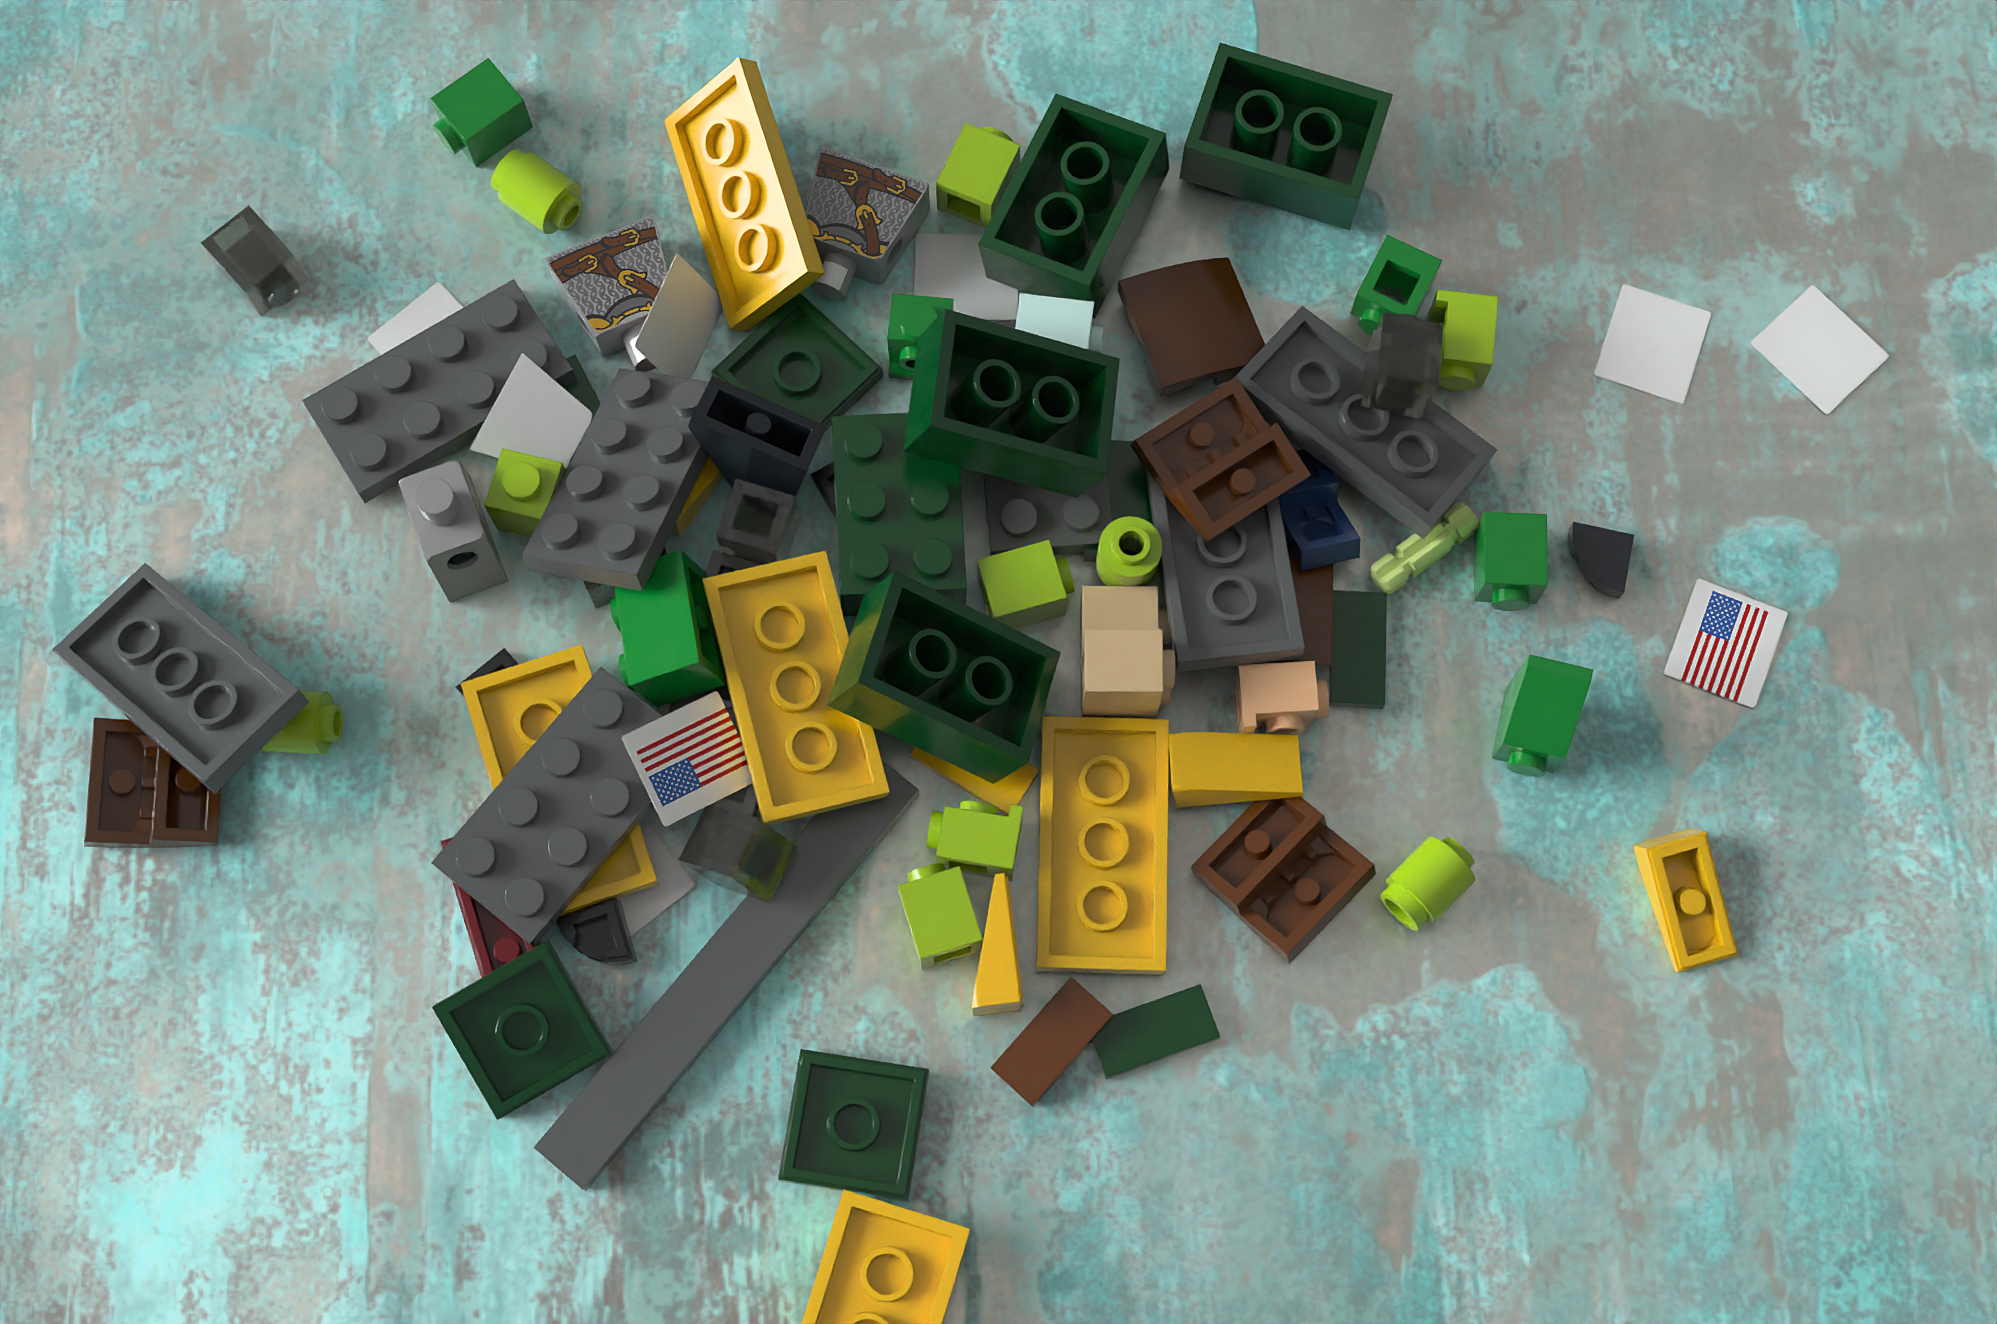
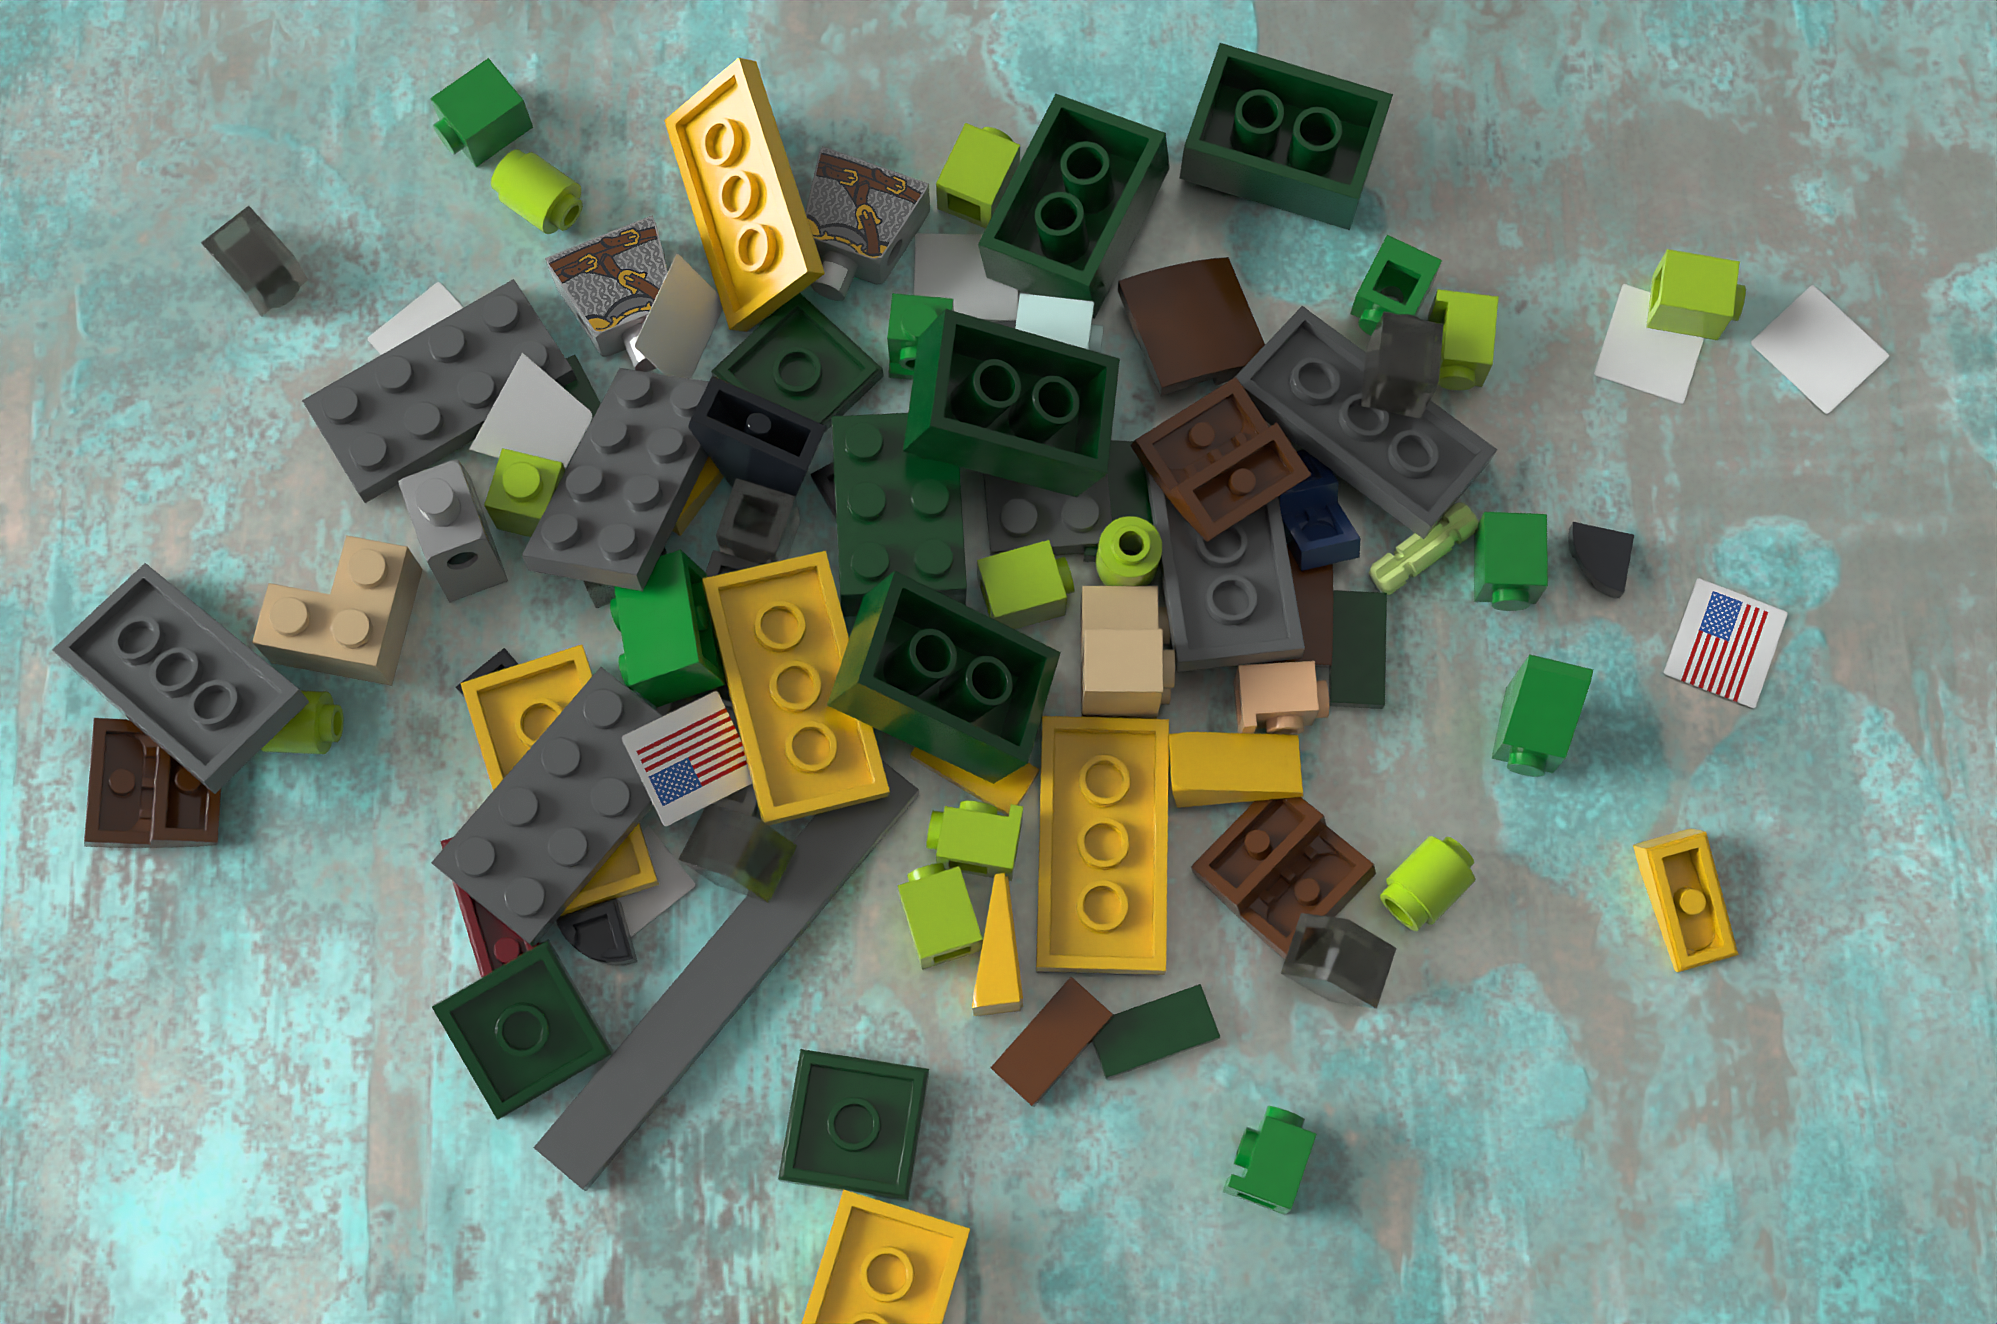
(356, 626): none -> tan brick
(1272, 1161): none -> green brick
(1338, 960): none -> clear smoke brick
(1695, 294): none -> lime brick

